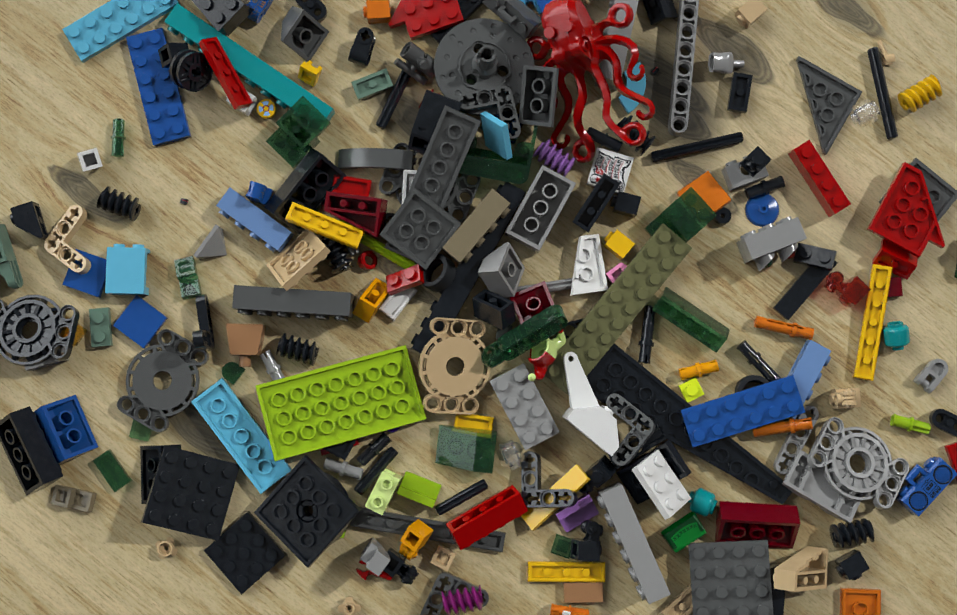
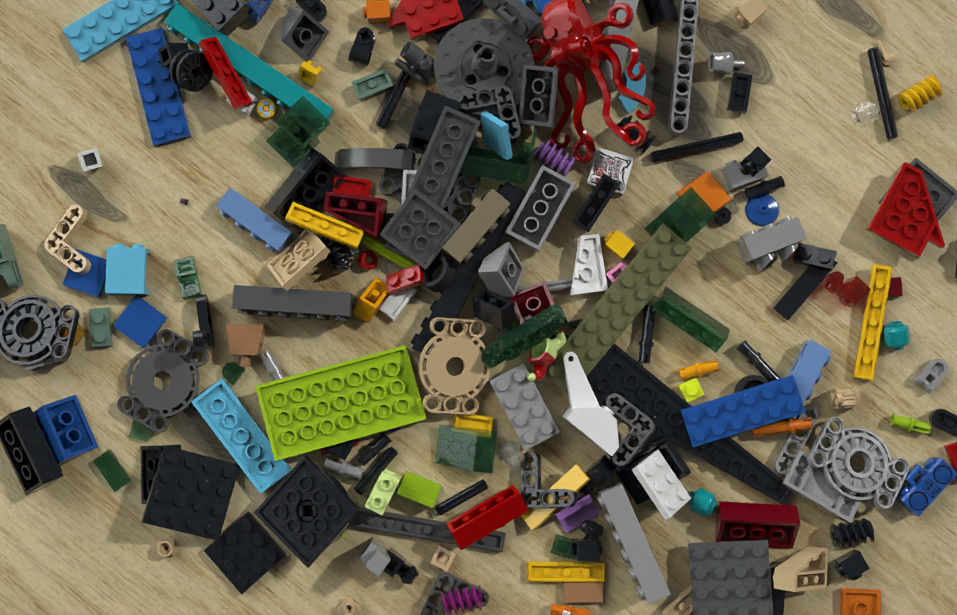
(30, 219): black slope -> none
(73, 498): dark tan slope -> none
(118, 138): clear green axle -> none
(119, 204): black piece -> none
(212, 245): light grey slope -> none
(259, 193): blue leg -> none
(297, 349): black piece -> none
(364, 574): red bar -> none
(414, 539): light orange brick -> none
(604, 139): black axle -> none
(625, 204): black brick -> none
(683, 532): green piece -> none
(790, 329): orange pin -> none
(819, 178): red brick -> none
(828, 100): dark grey tile -> none
(893, 256): red panel -> none

